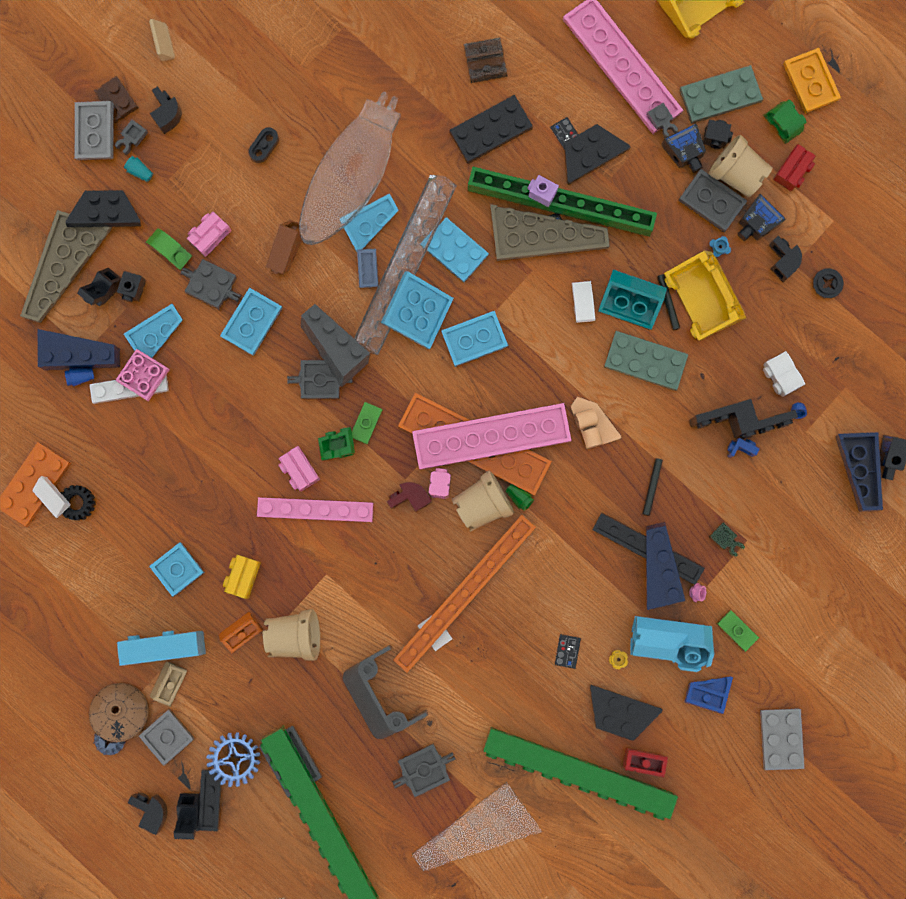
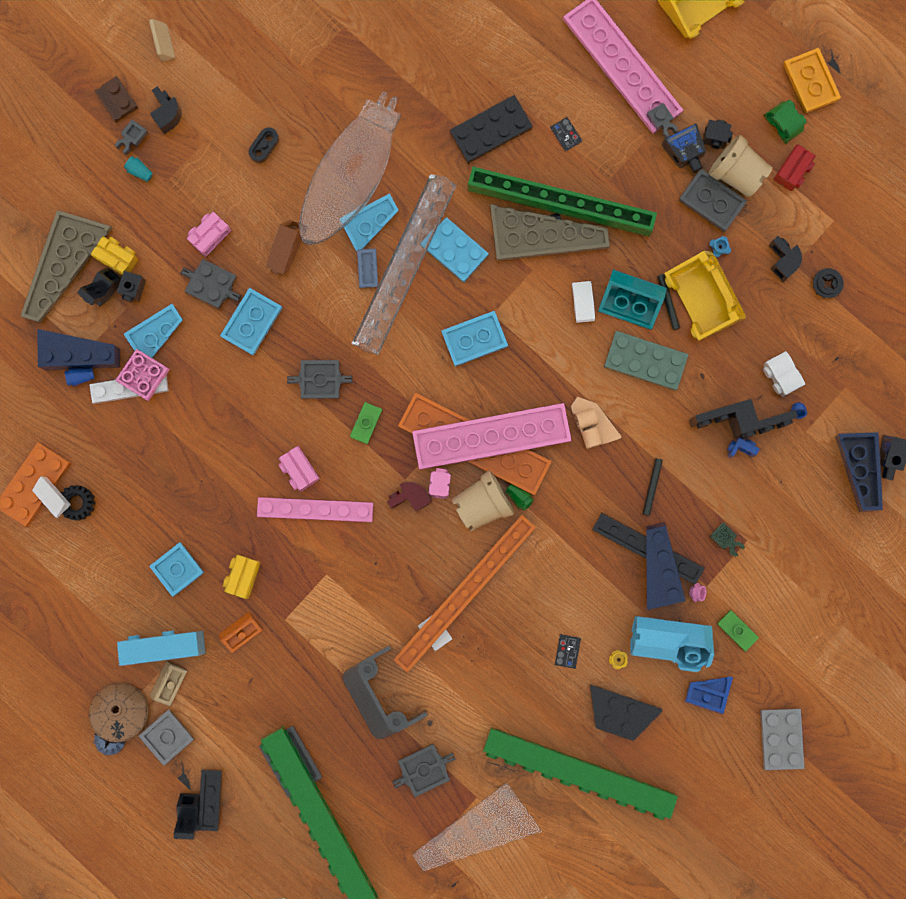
(93, 130): light grey plate -> none
(103, 209): black wing -> none
(114, 256): none -> yellow brick
(154, 810): black brick -> none
(169, 248): bright green brick -> none
(234, 768): light blue gear -> none
(293, 636): tan piece -> none
(334, 344): dark grey wedge -> none
(337, 444): green cylinder -> none
(417, 310): medium azure plate -> none
(485, 60): clear smoke slope -> none
(542, 190): lavender brick -> none
(591, 151): black wing -> none
(645, 762): red brick -> none
(721, 94): sand green plate -> none
(760, 219): torso -> none

